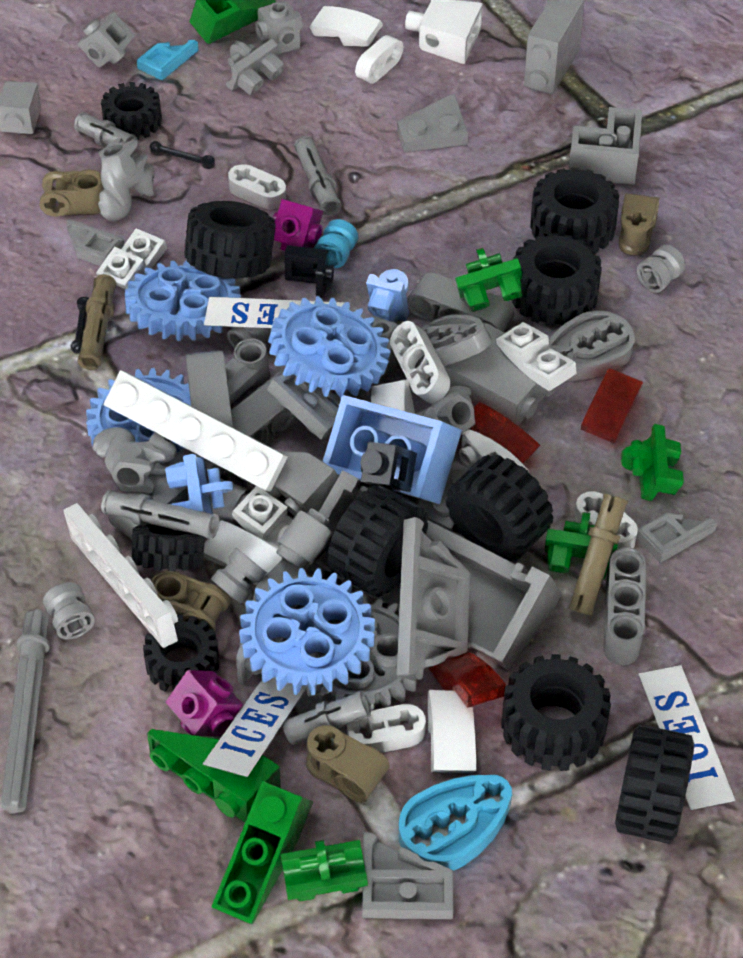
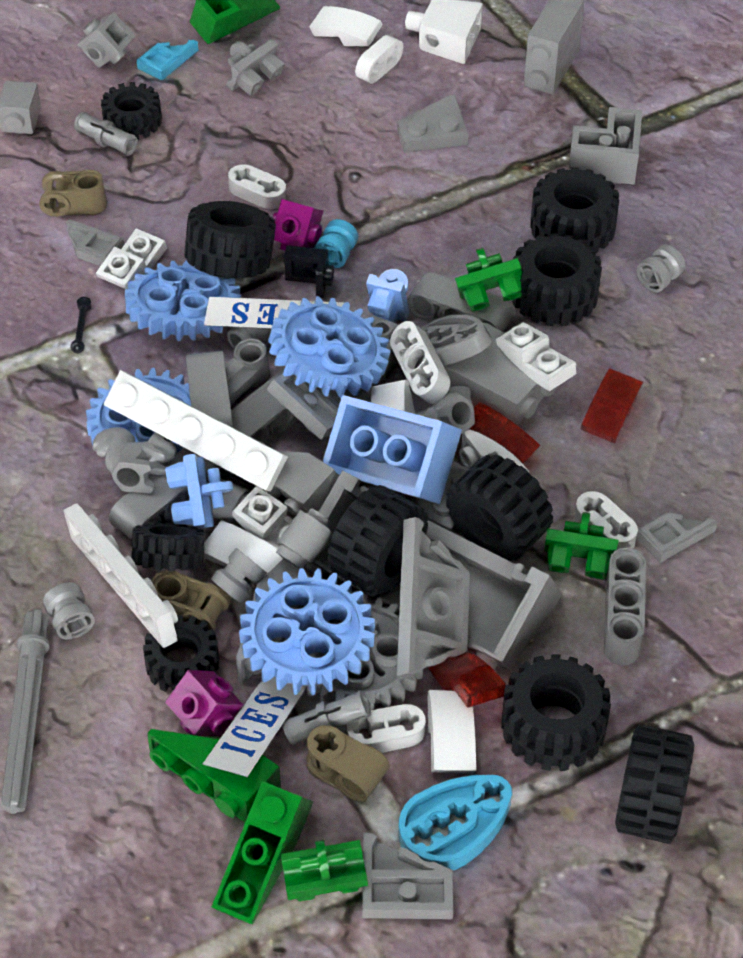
(99, 311): dark tan pin -> none
(119, 174): light grey animal -> none
(145, 510): light grey pin -> none
(206, 161): black hinge -> none
(280, 24): light grey brick -> none
(325, 195): light grey pin -> none
(380, 463): black brick -> none
(598, 554): dark tan pin -> none
(604, 355): light grey piece -> none
(637, 222): dark tan piece -> none
(651, 462): green hips -> none
(678, 712): white sticker -> none

